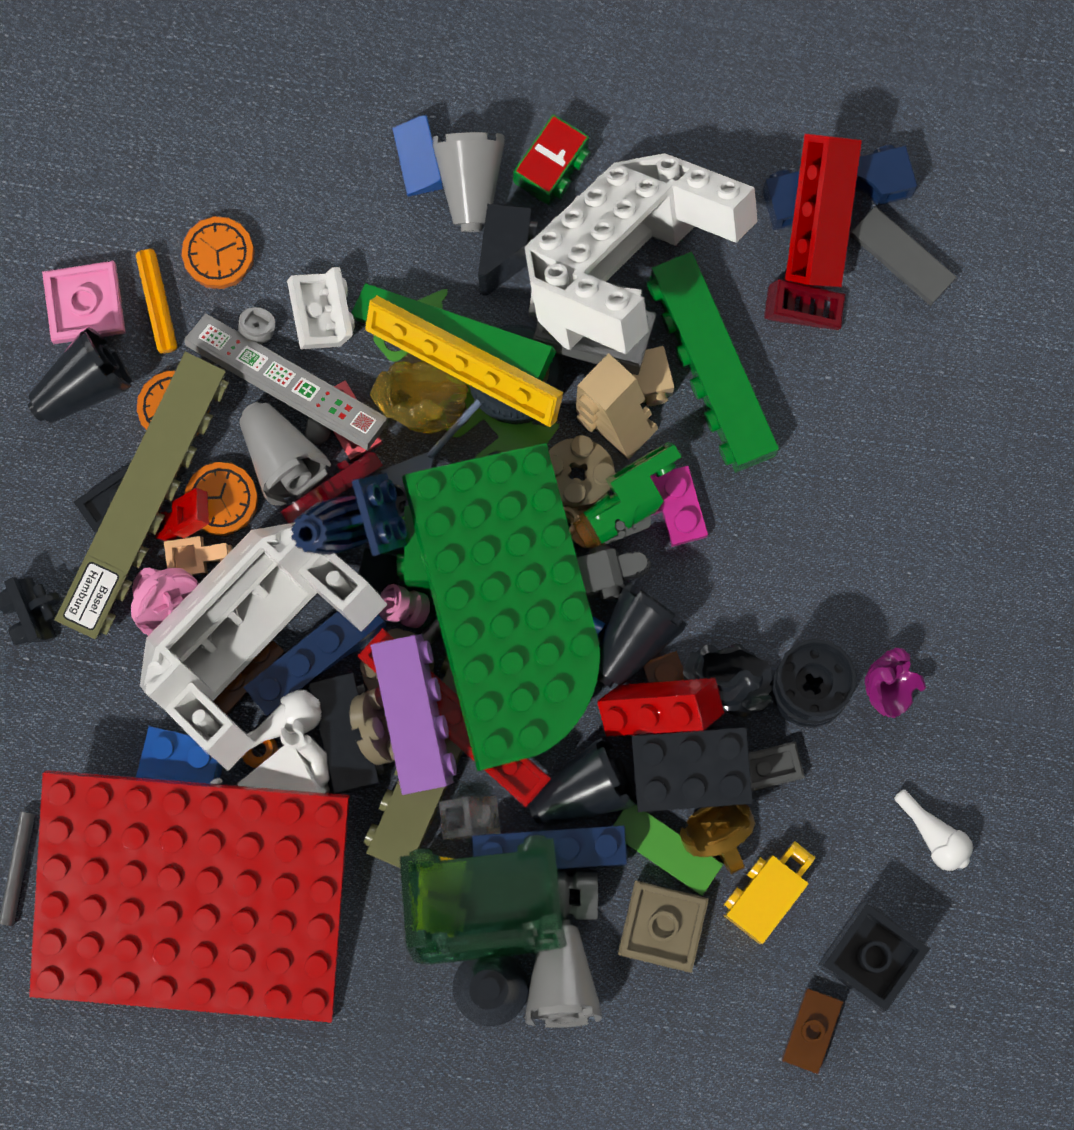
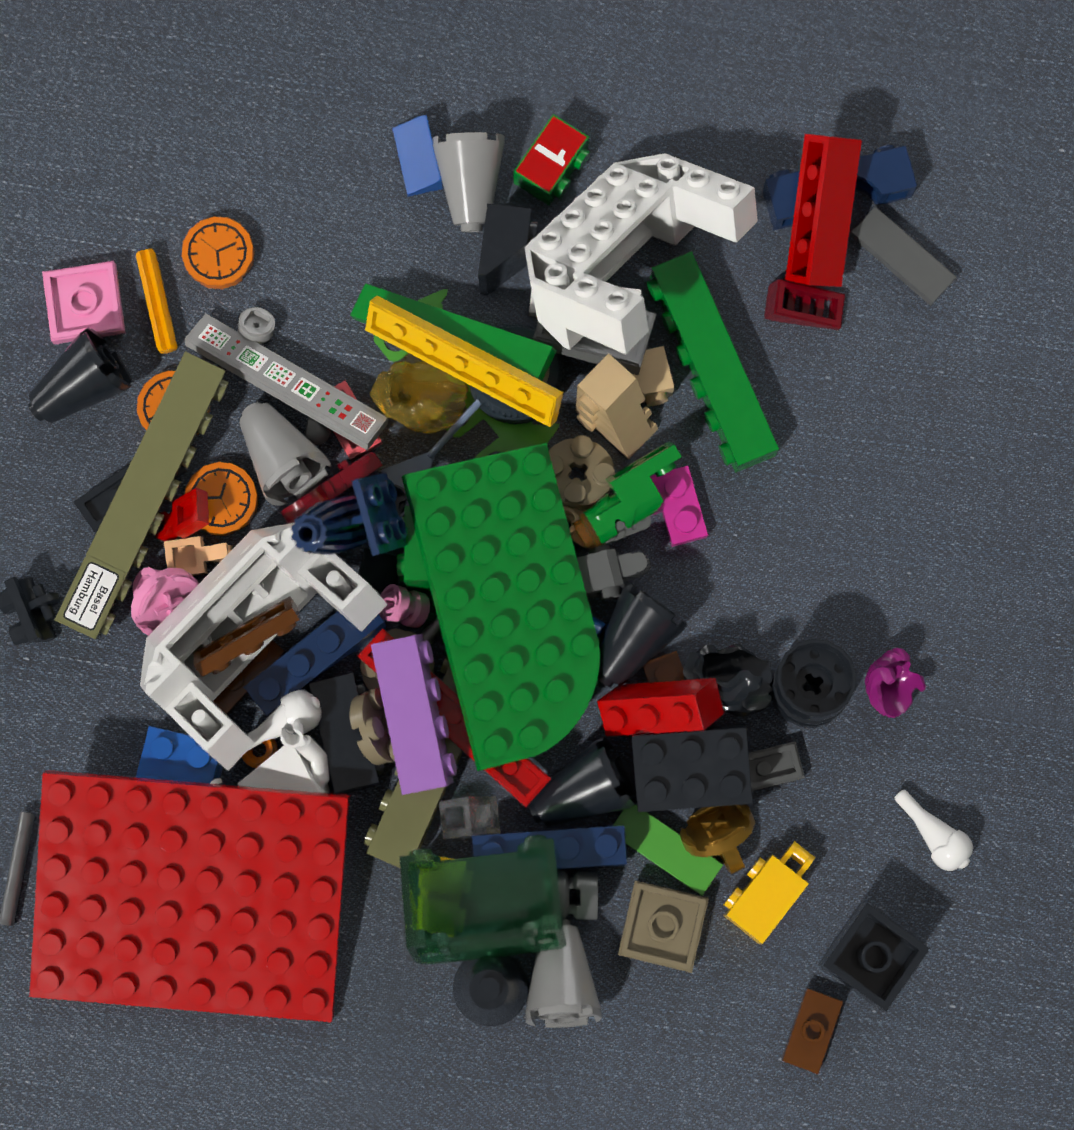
(247, 637): none -> reddish brown plate
(321, 309): white bracket -> none

